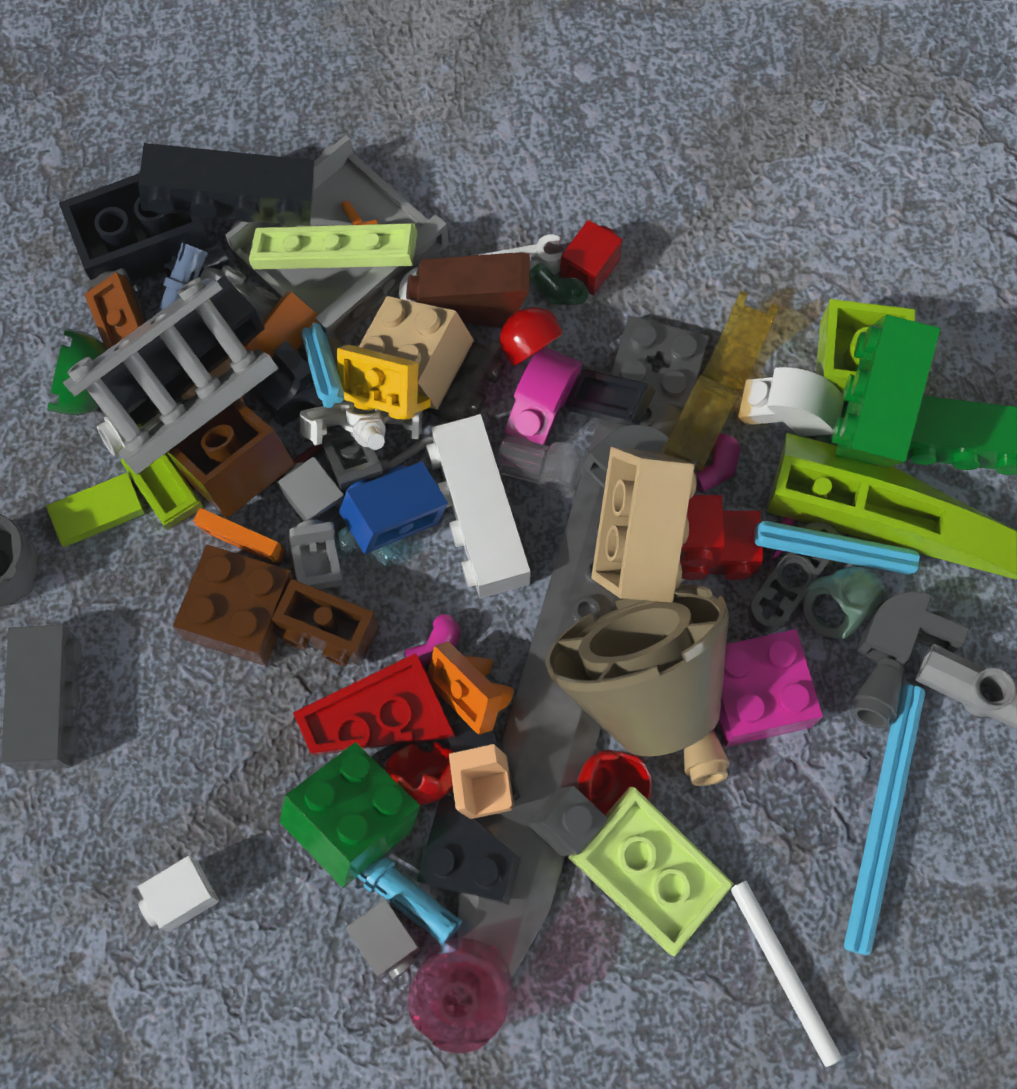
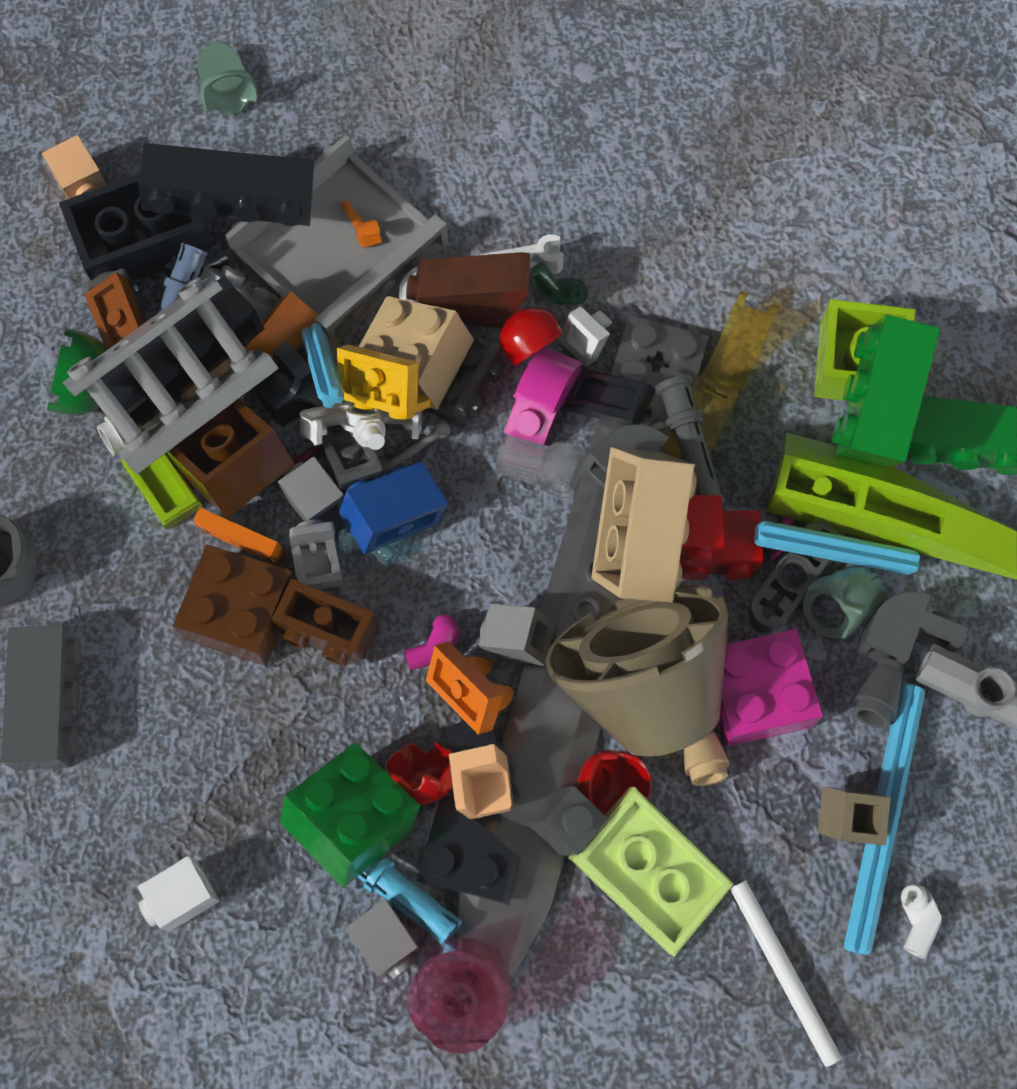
(73, 167): none -> light nougat brick
(95, 509): lime tile -> none
(224, 80): none -> sand green piece
(333, 246): yellowish green tile -> none
(377, 711): red wing -> none
(480, 507): white brick -> none
(516, 634): none -> light grey brick
(585, 335): none -> white tile
(591, 255): red brick -> none
(686, 422): none -> dark grey pin
(723, 466): dark pink arm -> none
(793, 396): white brick -> none
(854, 815): none -> dark tan brick
(923, 917): none -> white arm

